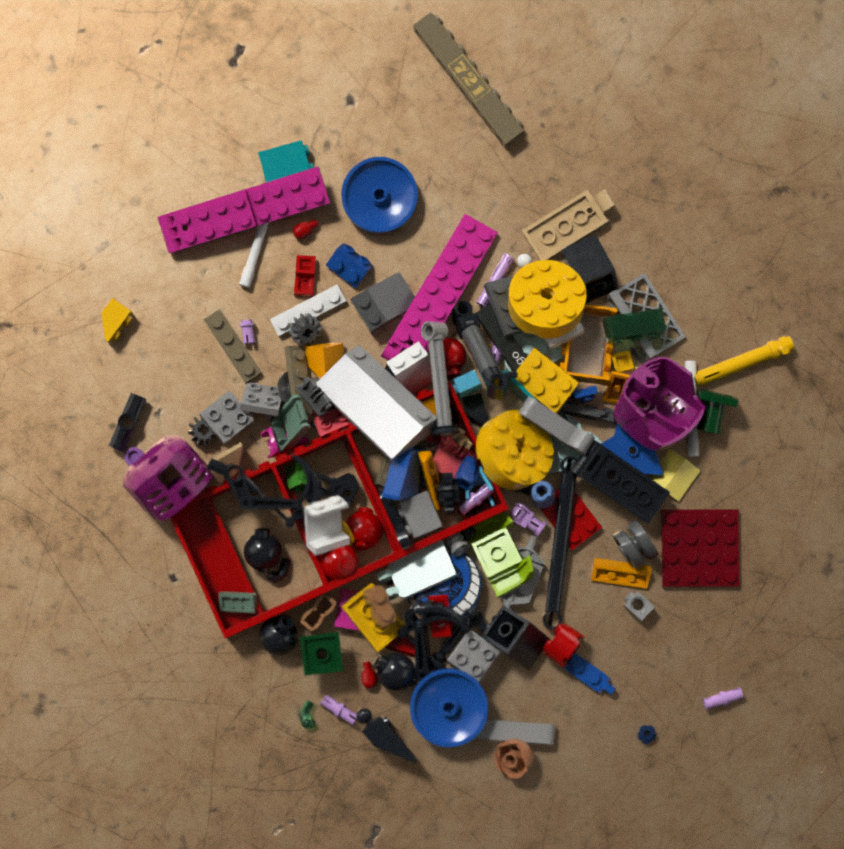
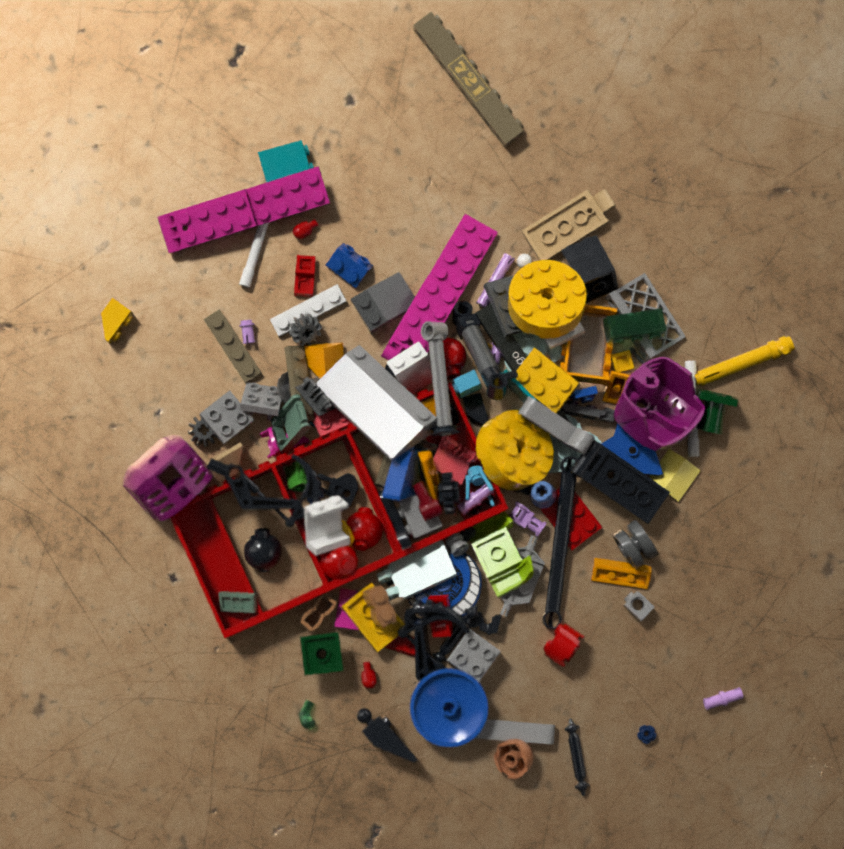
(122, 434): black piece -> none
(132, 455): medium lavender tile -> none
(278, 635): black brick -> none
(283, 570): black arm -> none
(339, 709): lavender pin -> none
(379, 195): blue dish -> none
(395, 671): black brick -> none
(428, 506): none -> dark red pin
(462, 439): tan plate -> none
(467, 473): blue rock -> none
(515, 637): black slope -> none
(577, 758): none -> black wheel
(589, 674): blue hinge -> none
(700, 548): dark red plate -> none

